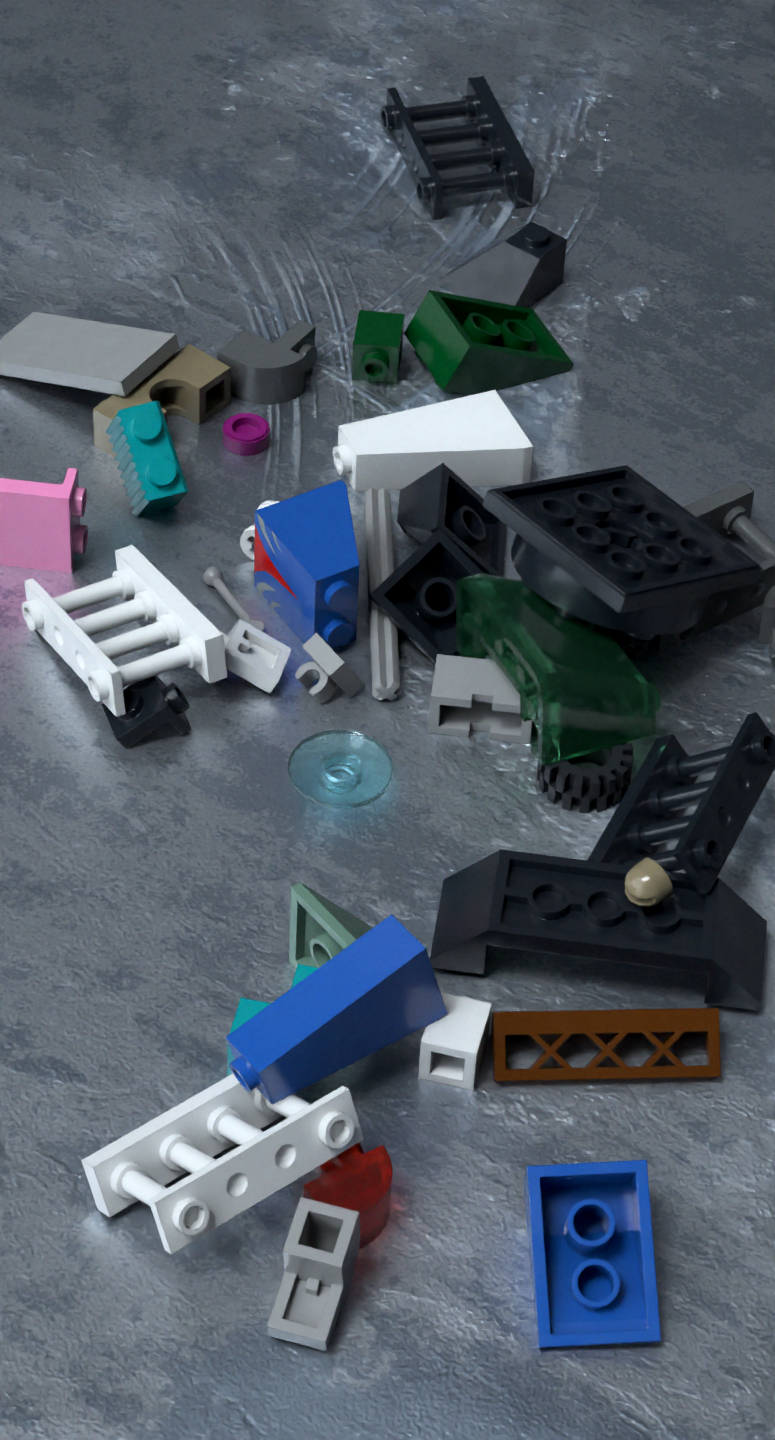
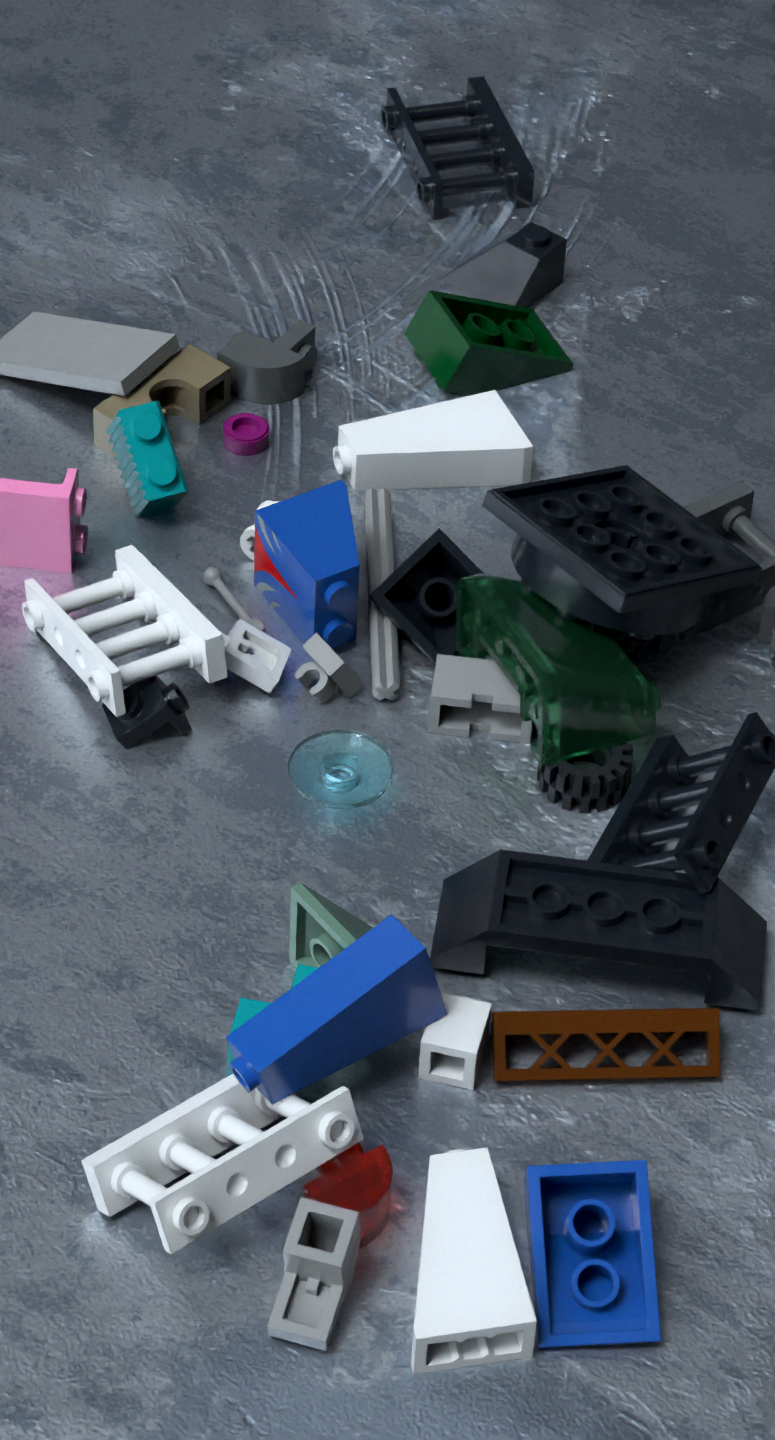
(378, 346): dark green brick -> none
(448, 503): black slope -> none
(470, 1277): none -> white slope
(647, 883): dark tan hinge -> none

